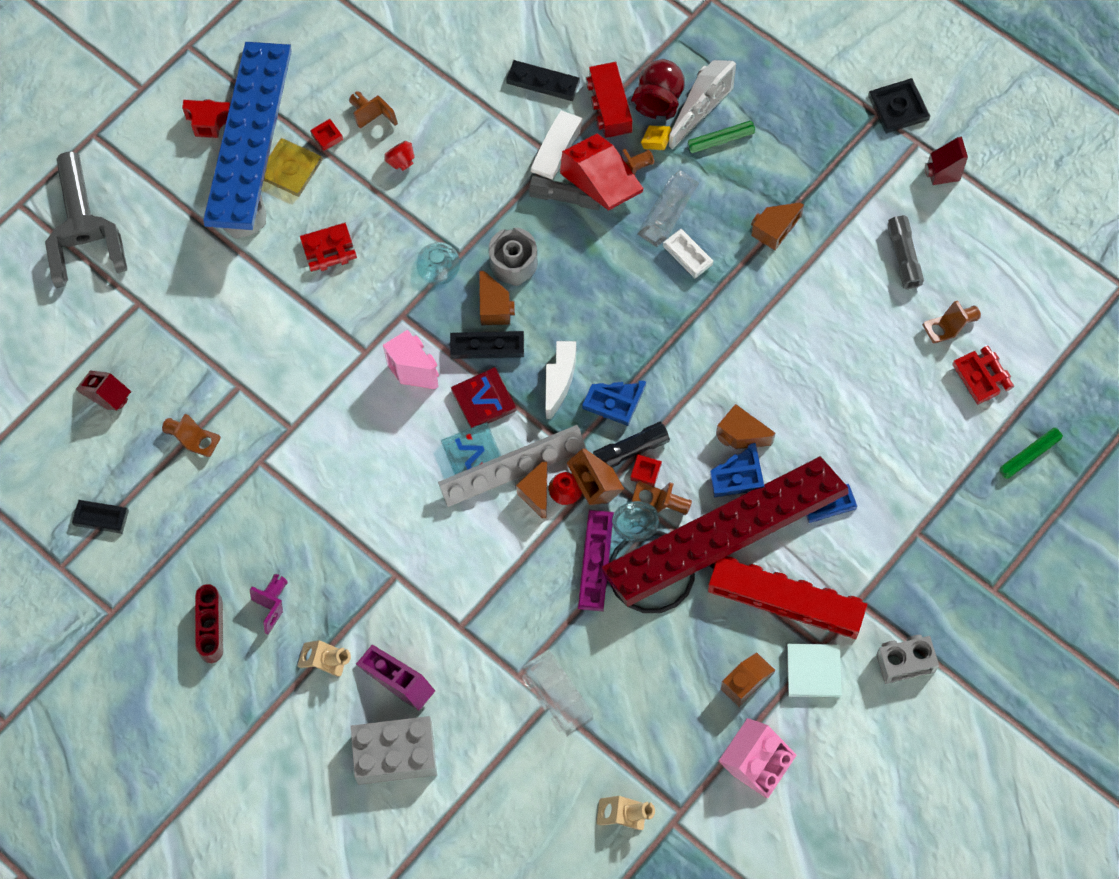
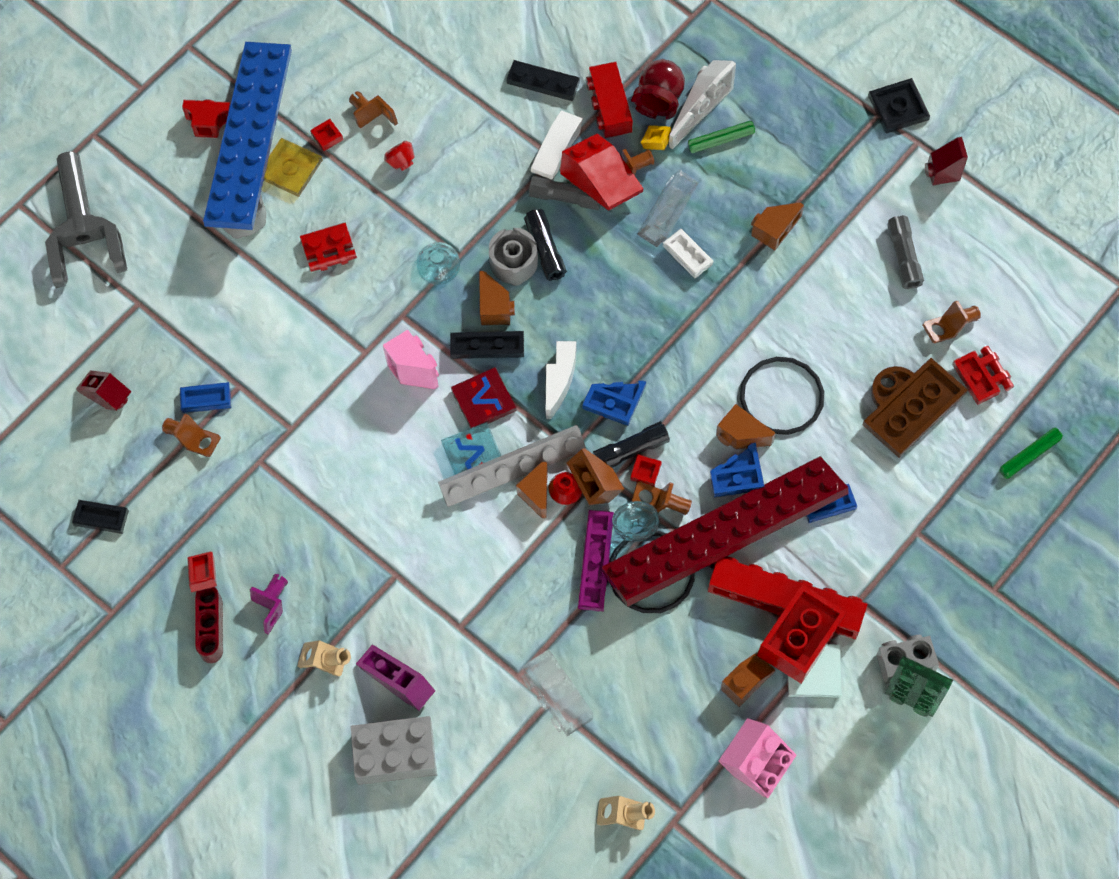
(201, 571): none -> red tile
(205, 397): none -> blue tile
(550, 258): none -> black axle
(796, 362): none -> black piece
(801, 634): none -> red slope
(911, 404): none -> reddish brown plate
(918, 687): none -> clear green plate

